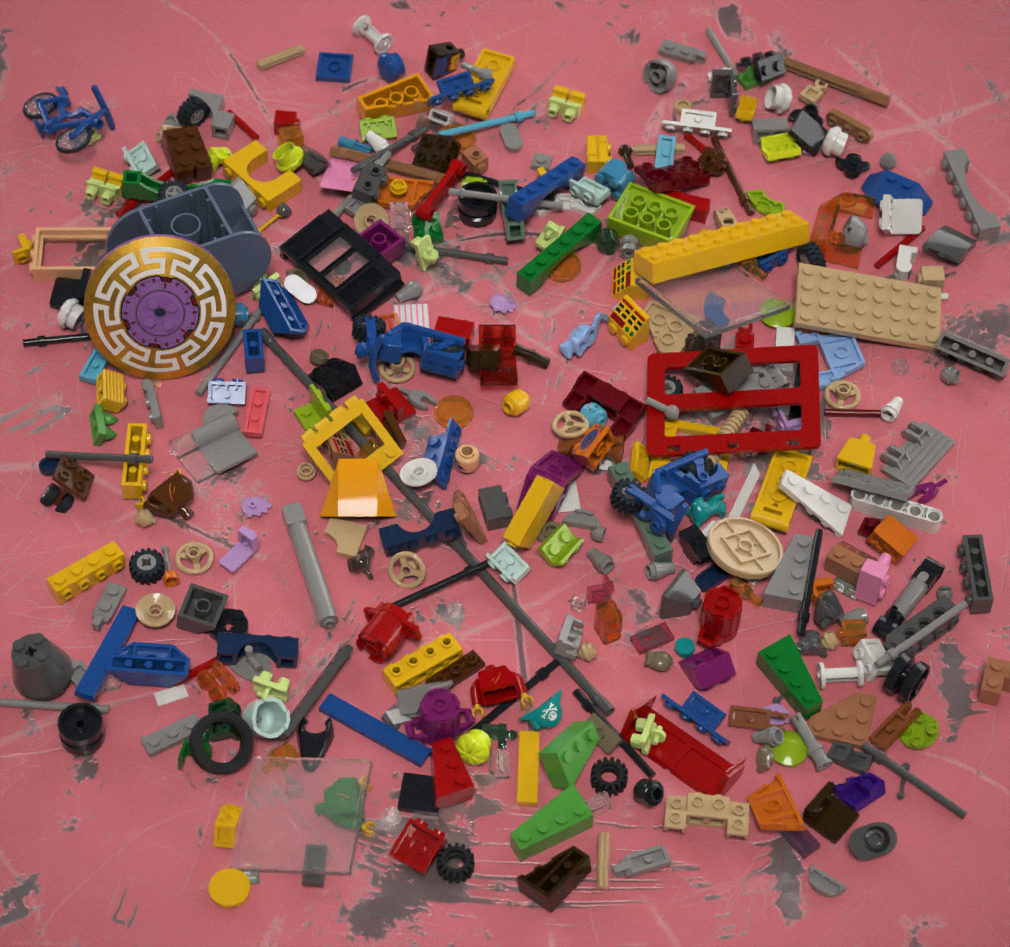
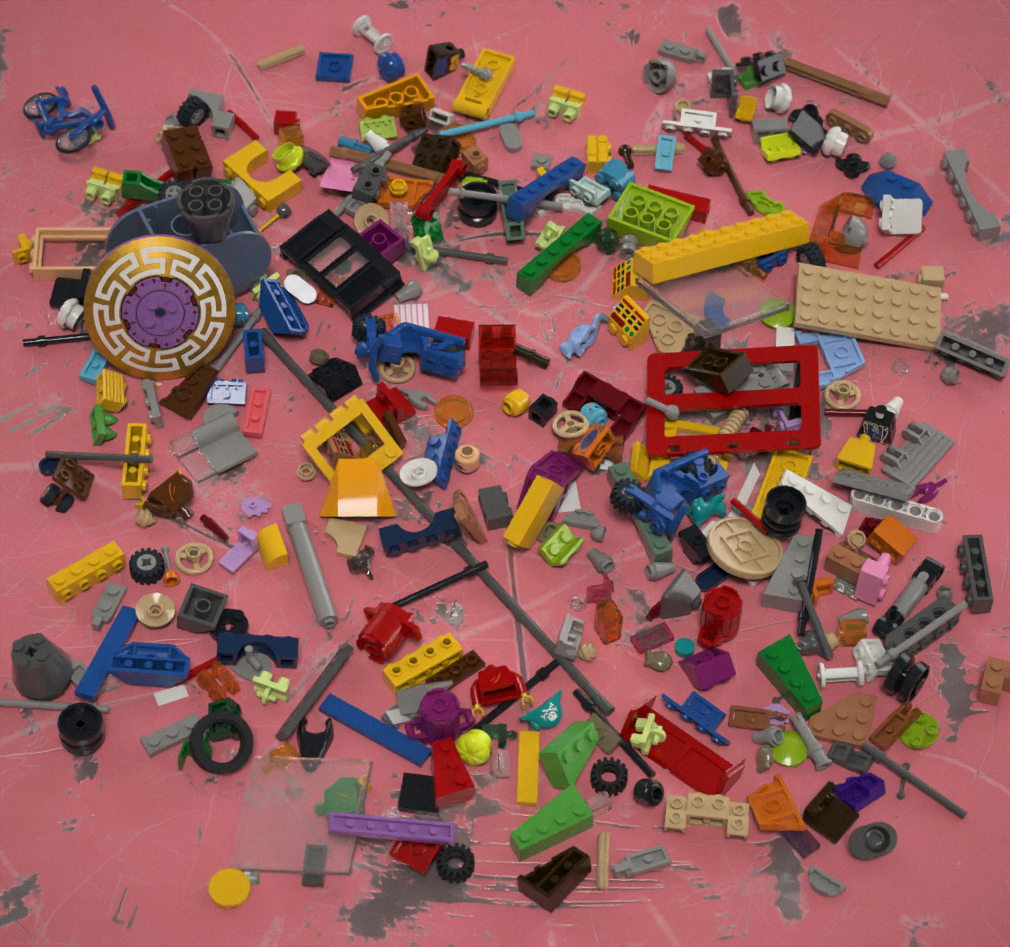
(140, 158): light aqua bracket -> none
(191, 391): none -> reddish brown wing
(207, 208): none -> dark grey cone
(211, 525): none -> dark red animal
(217, 155): neon yellow bracket -> none
(226, 826): yellow bracket -> none
(271, 717): light aqua cylinder -> none
(272, 547): none -> yellow brick
(314, 411): lime bracket -> none
(391, 828): none -> medium lavender tile
(411, 564): tan piece -> none
(413, 116): none -> reddish brown brick
(458, 85): blue bracket -> none
(483, 356): dark brown torso -> none
(502, 303): lavender piece -> none
(509, 563): light aqua bracket -> none
(543, 410): none -> black brick
(654, 612): none -> dark red animal
(681, 175): dark red bracket -> none
(724, 217): tan leg -> none
(744, 337): red plate -> none
(745, 591): clear yellow piece -> none
(748, 514): none -> red piece
(783, 511): none -> black wheel
(800, 582): none -> dark grey bar
(813, 94): tan plate -> none
(828, 609): dark grey hat -> none
(856, 539): none -> tan plate
(879, 425): none -> black torso
(905, 257): white leg -> none
(949, 244): dark grey slope -> none

